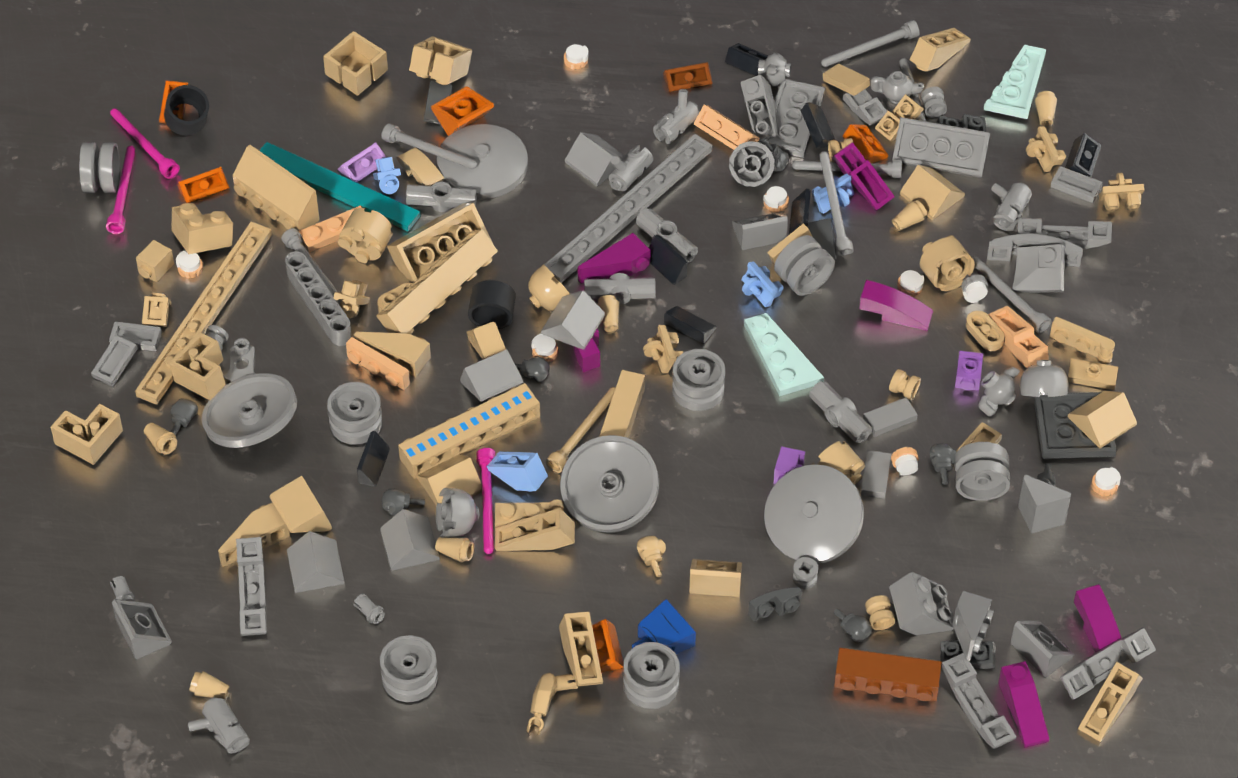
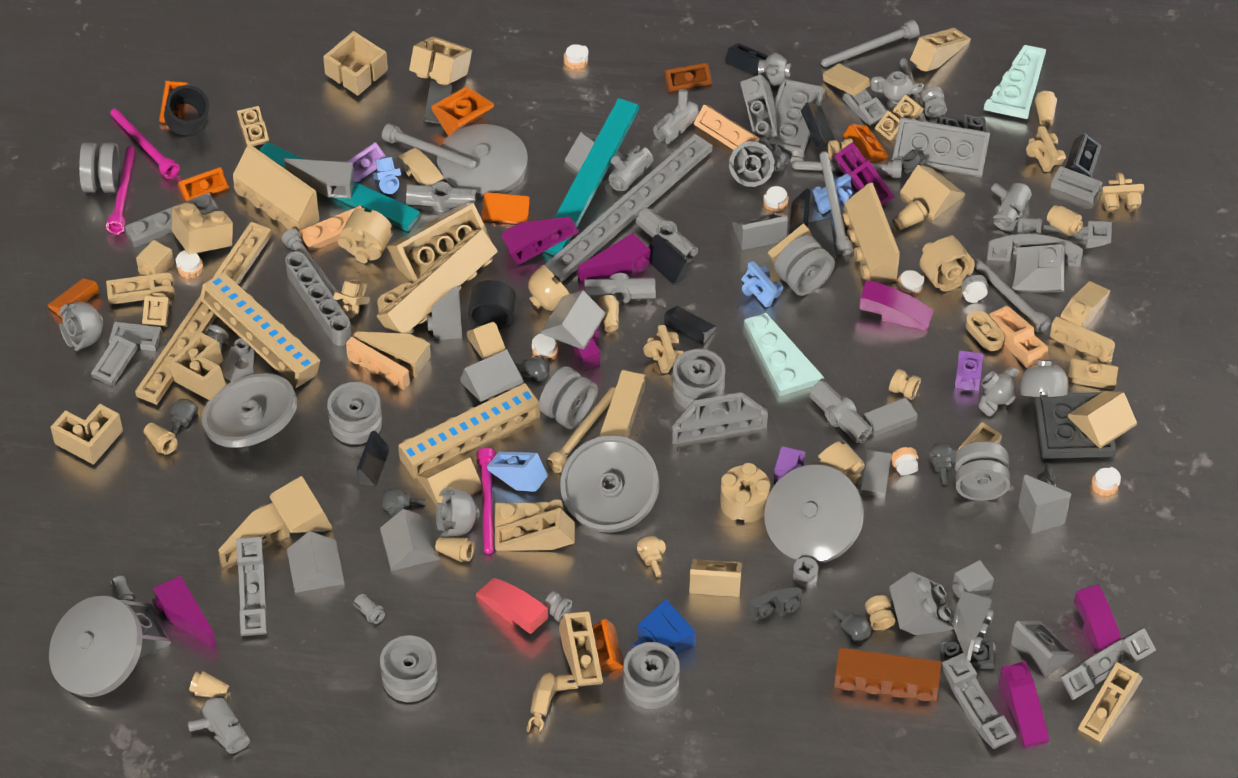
(80, 292): none -> orange slope
(80, 324): none -> light grey cylinder
(95, 646): none -> light grey dish
(138, 287): none -> tan plate
(161, 223): none -> light grey plate
(182, 610): none -> magenta slope
(252, 126): none -> tan slope
(260, 329): none -> tan brick
(325, 177): none -> light grey slope
(446, 317): none -> light grey slope
(505, 208): none -> orange slope
(513, 604): none -> coral slope
(535, 237): none -> magenta slope
(557, 606): none -> light grey wheel
(568, 397): none -> light grey wheel
(596, 165): none -> teal tile
(718, 418): none -> light grey wedge
(744, 493): none -> tan brick
(871, 236): none -> tan slope
(911, 161): none -> dark grey plate
(973, 579): none -> light grey brick
(1065, 220): none -> tan brick
(1085, 304): none -> tan slope

